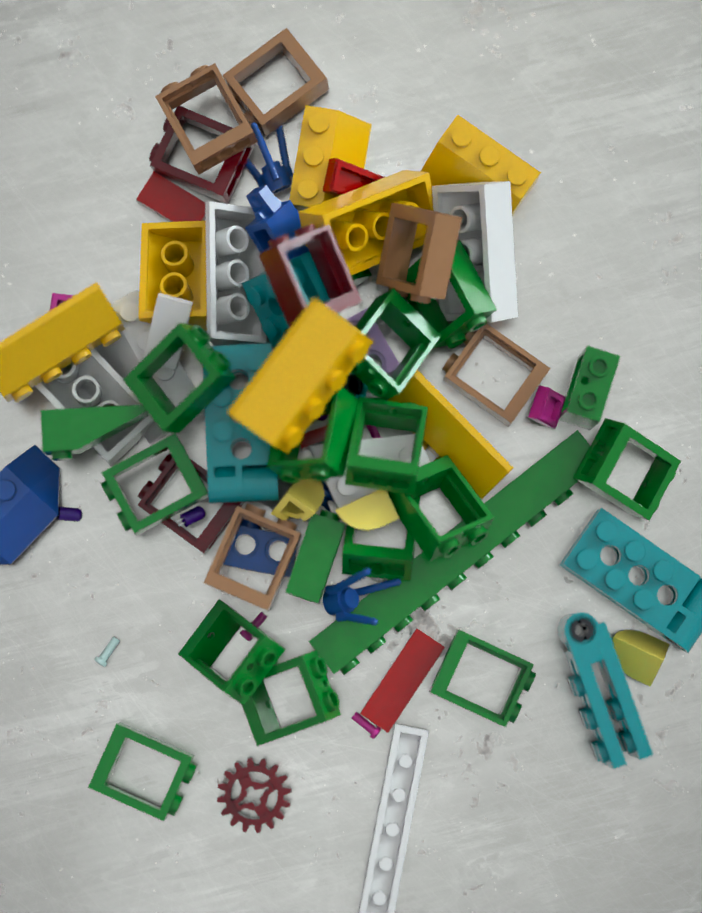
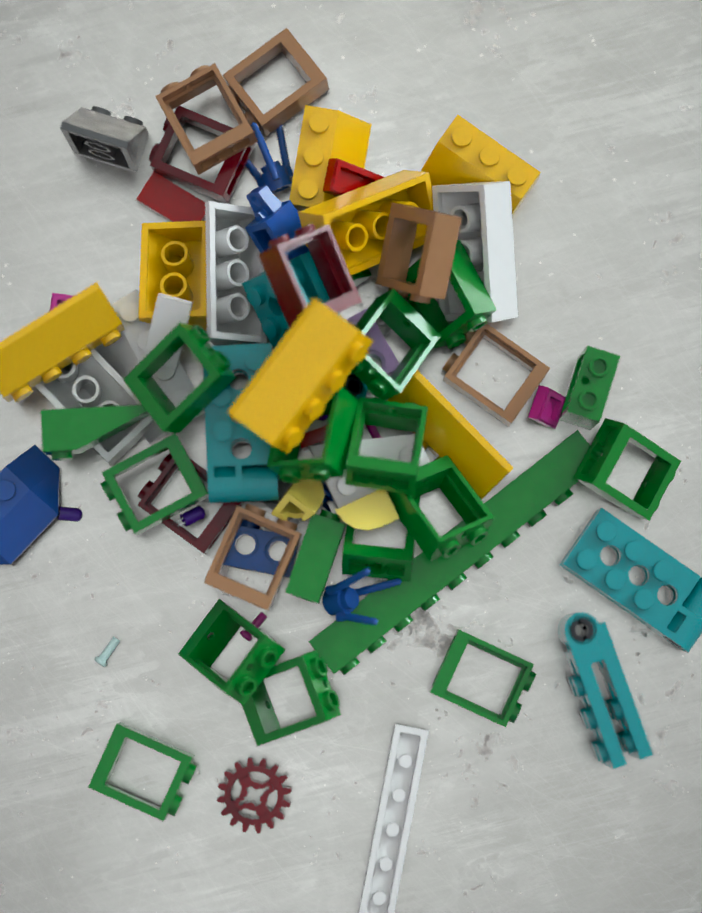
(105, 137): none -> dark grey slope
(366, 725): dark pink piece -> none
(402, 680): red tile -> none
(640, 654): light yellow brick -> none

